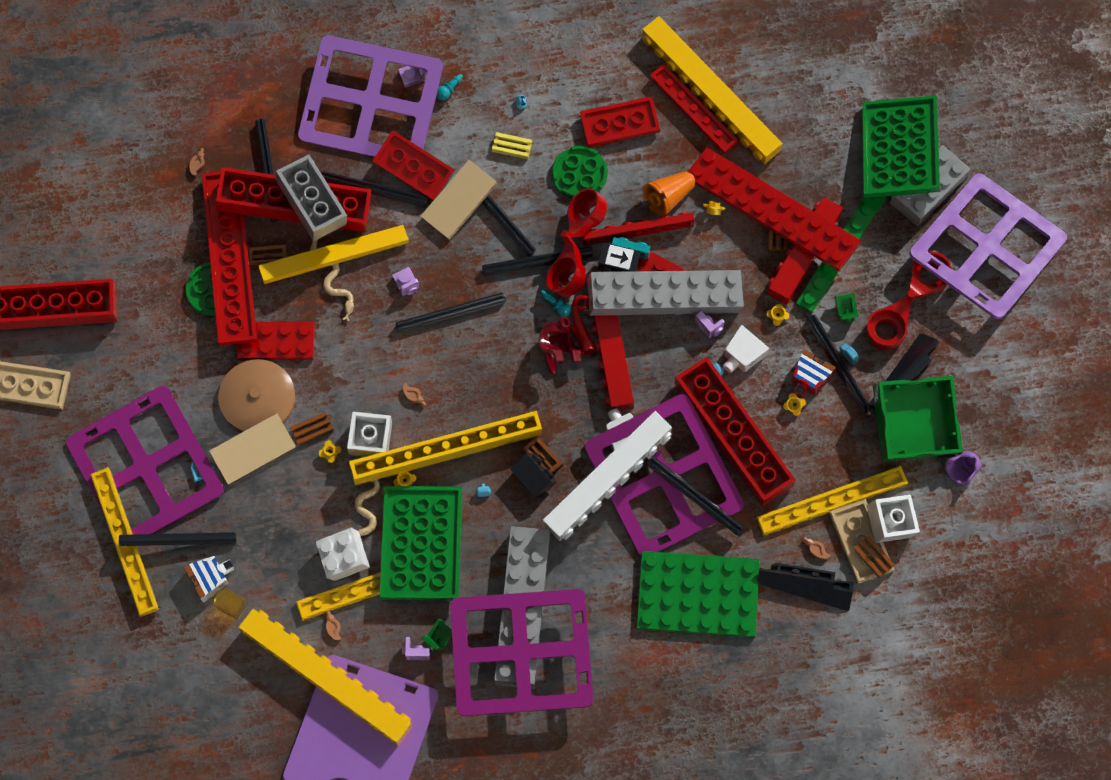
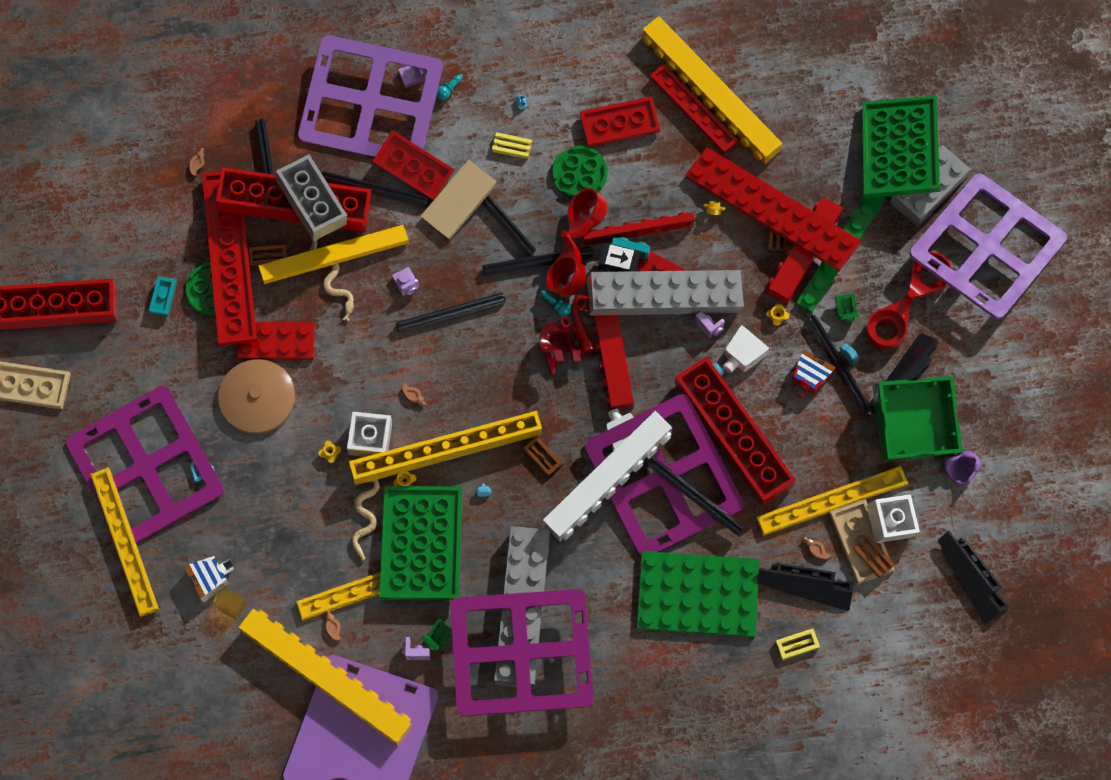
(162, 296): none -> teal plate
(177, 539): black axle -> none
(252, 448): tan tile -> none
(309, 422): dark orange tile -> none
(342, 554): white brick -> none
(534, 475): black brick -> none
(668, 191): orange cone -> none
(794, 399): yellow plate -> none
(801, 651): none -> light yellow tile
(974, 577): none -> black wedge

